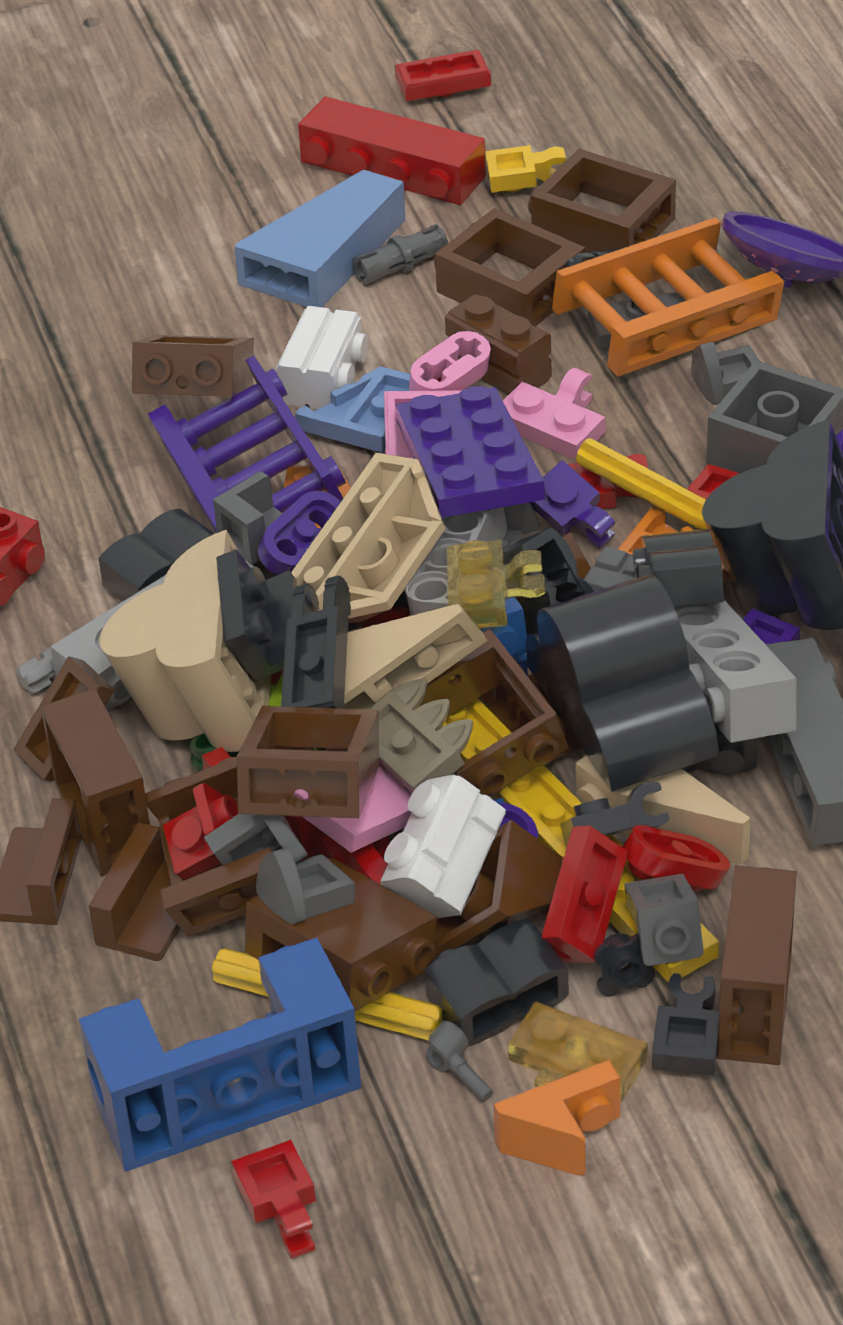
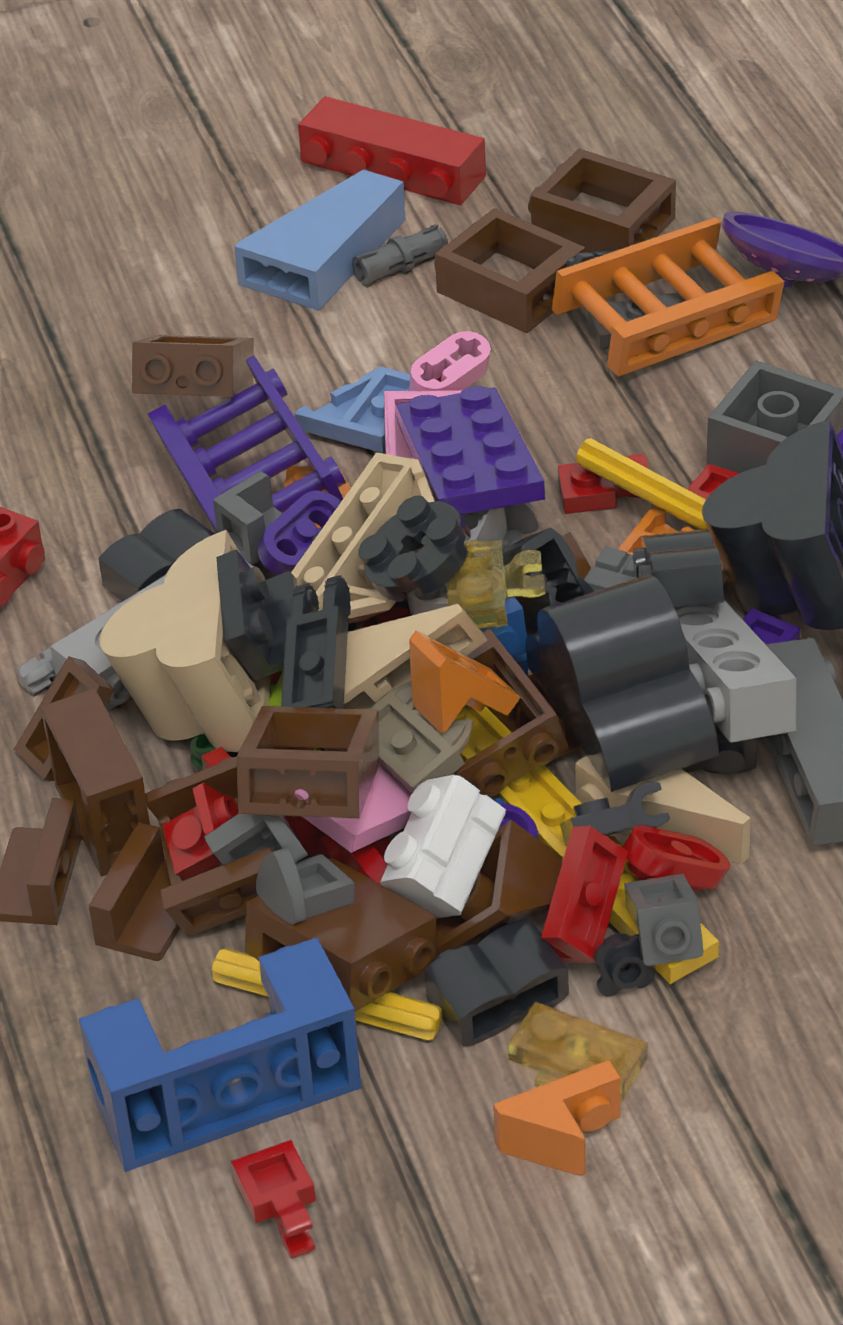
(321, 356): white brick -> none
(391, 556): none -> black plate
(442, 75): red plate -> none
(444, 1053): dark grey hand -> none
(448, 680): none -> orange slope
(517, 348): reddish brown brick -> none
(519, 167): yellow plate -> none
(558, 419): bright pink plate -> none
(573, 503): dark purple plate -> none
(687, 1030): black plate -> none
(719, 371): dark grey tile -> none
(756, 965): reddish brown window -> none

